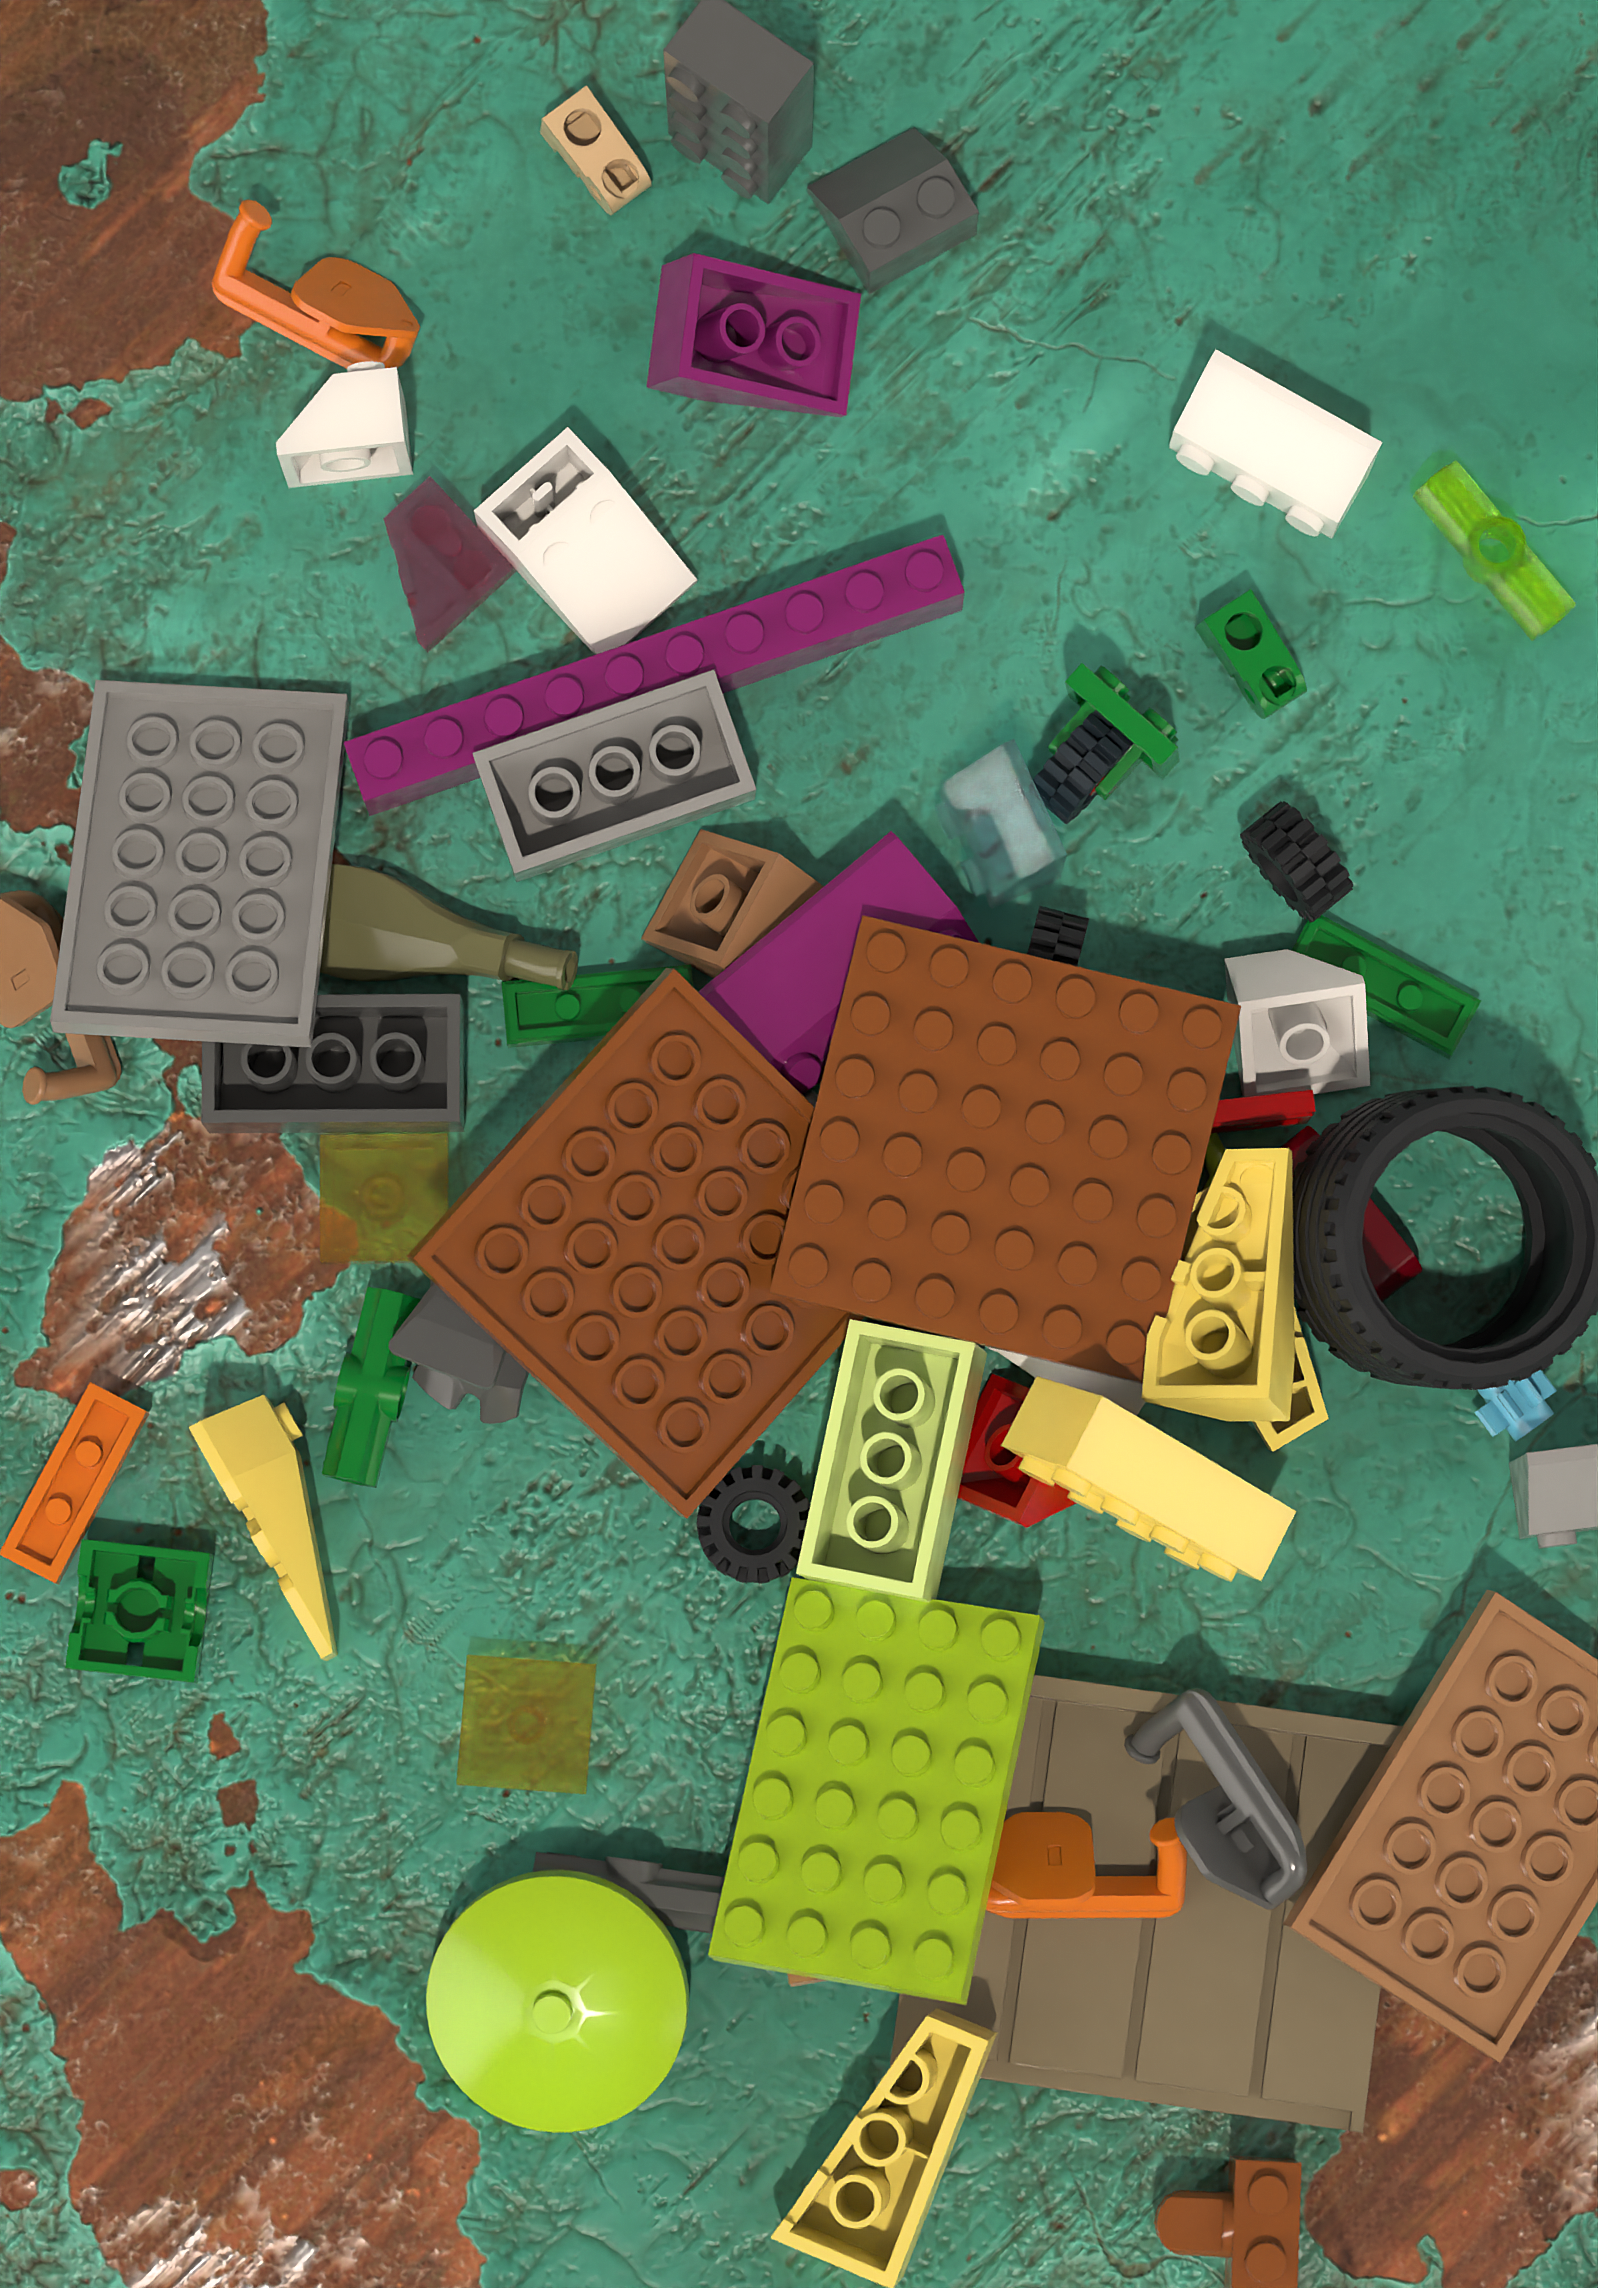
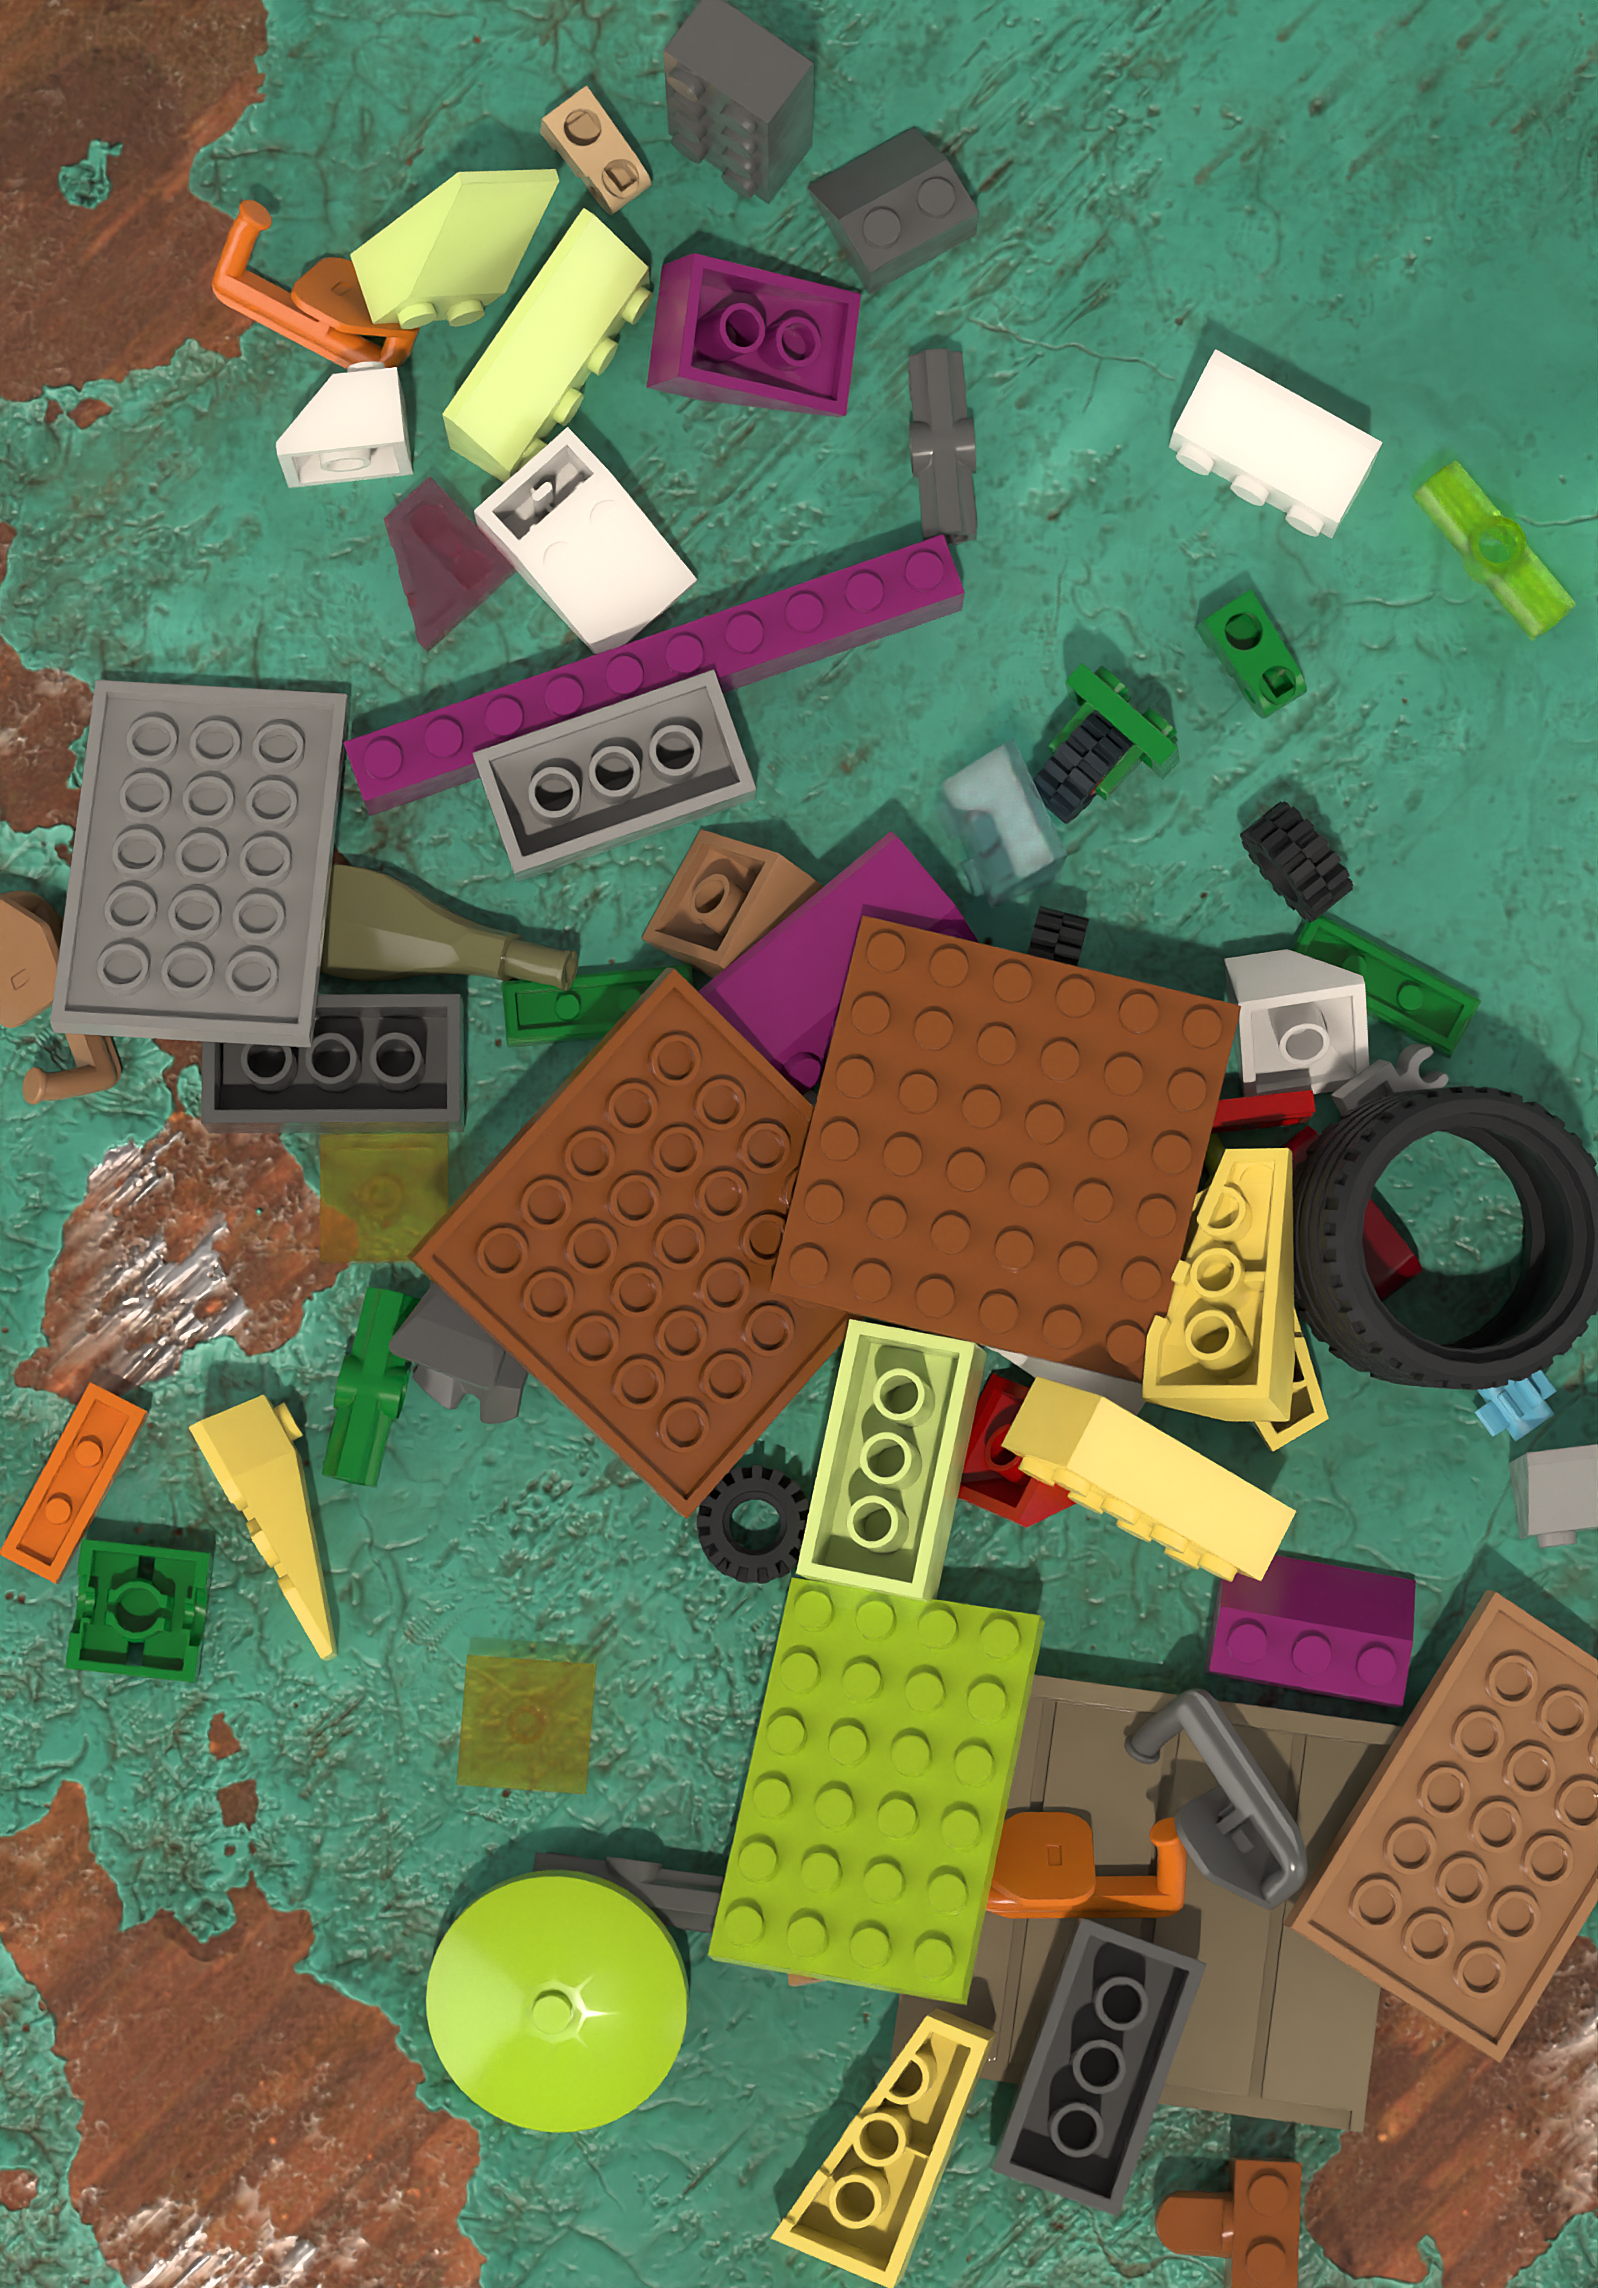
(453, 248): none -> yellowish green slope
(548, 349): none -> yellowish green slope
(942, 446): none -> dark grey piece
(1097, 2066): none -> dark grey brick
(1316, 1631): none -> magenta slope
(1383, 1079): none -> light grey plate

